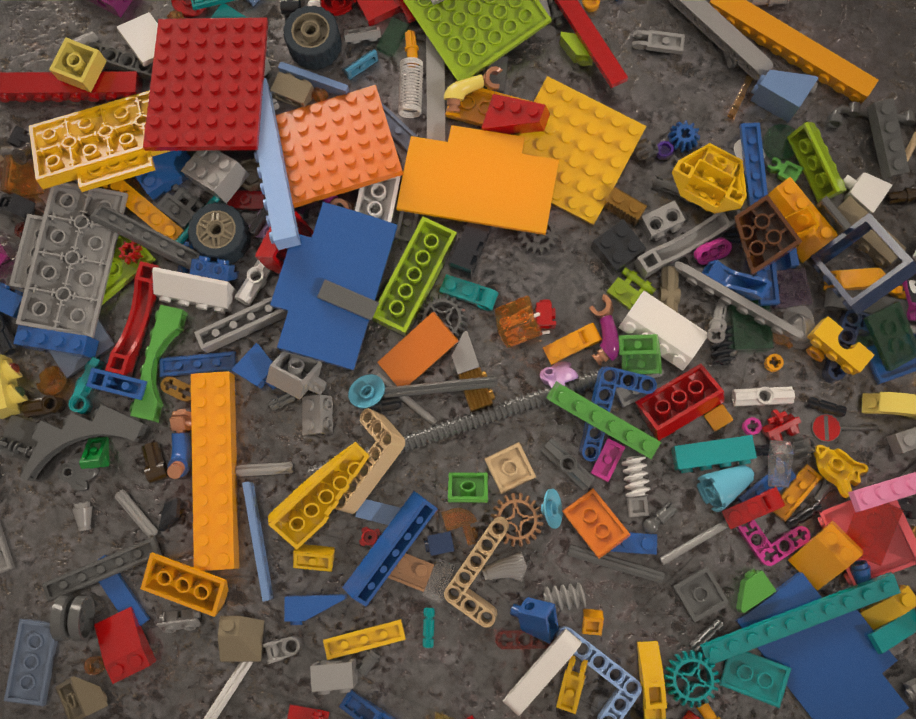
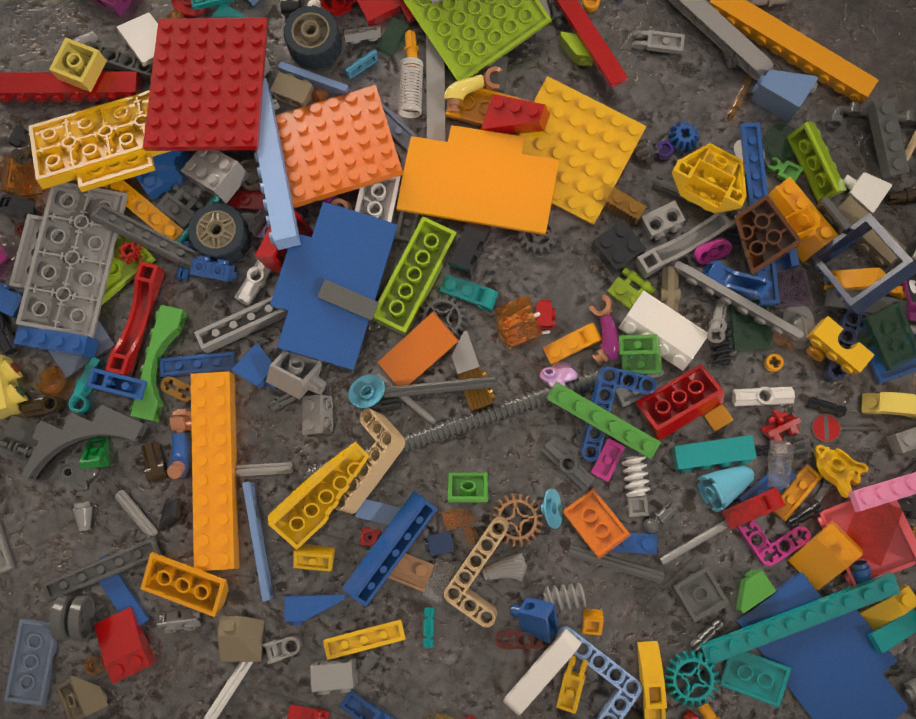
(193, 290): white slope -> none
(510, 468): tan tile -> none
(755, 421): dark pink bush -> none

